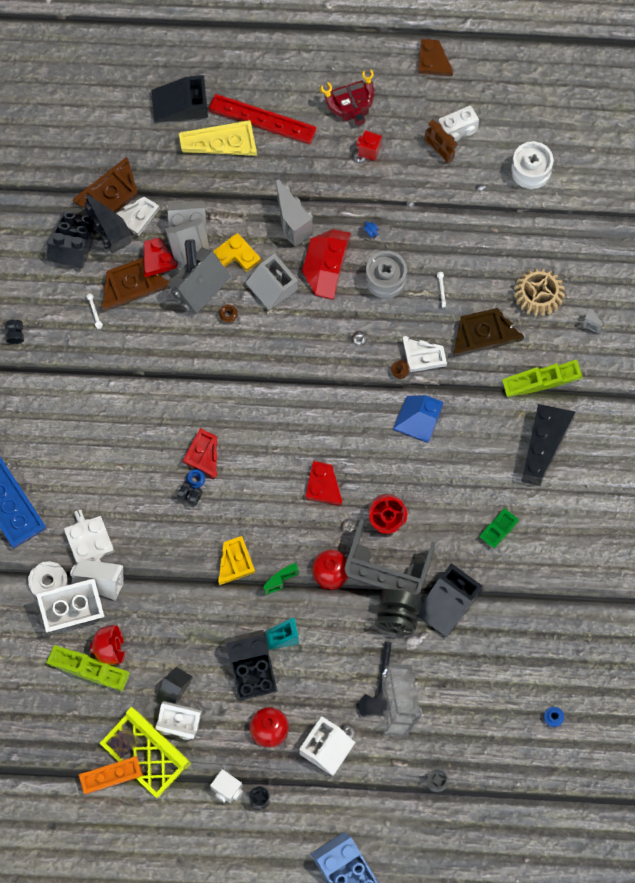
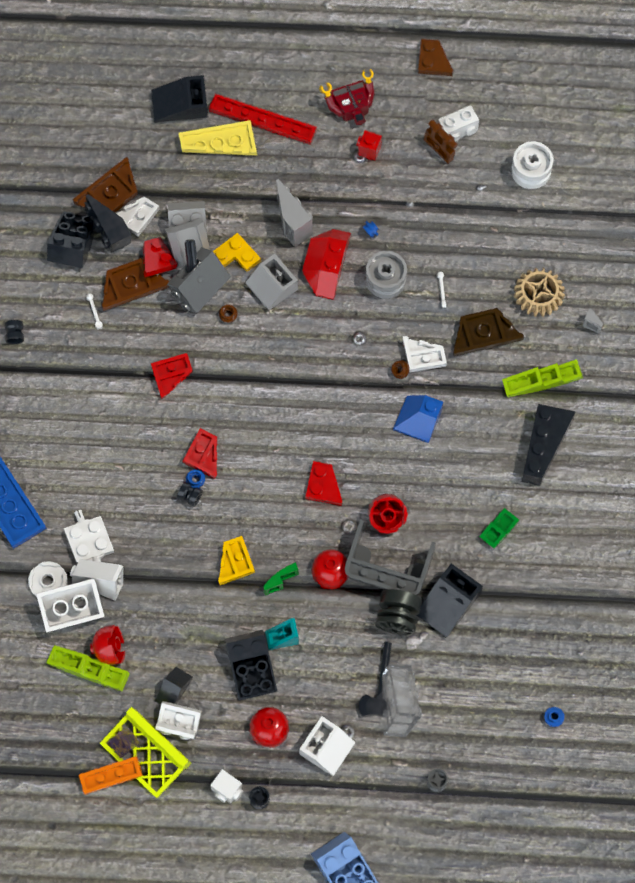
(171, 373): none -> red wing

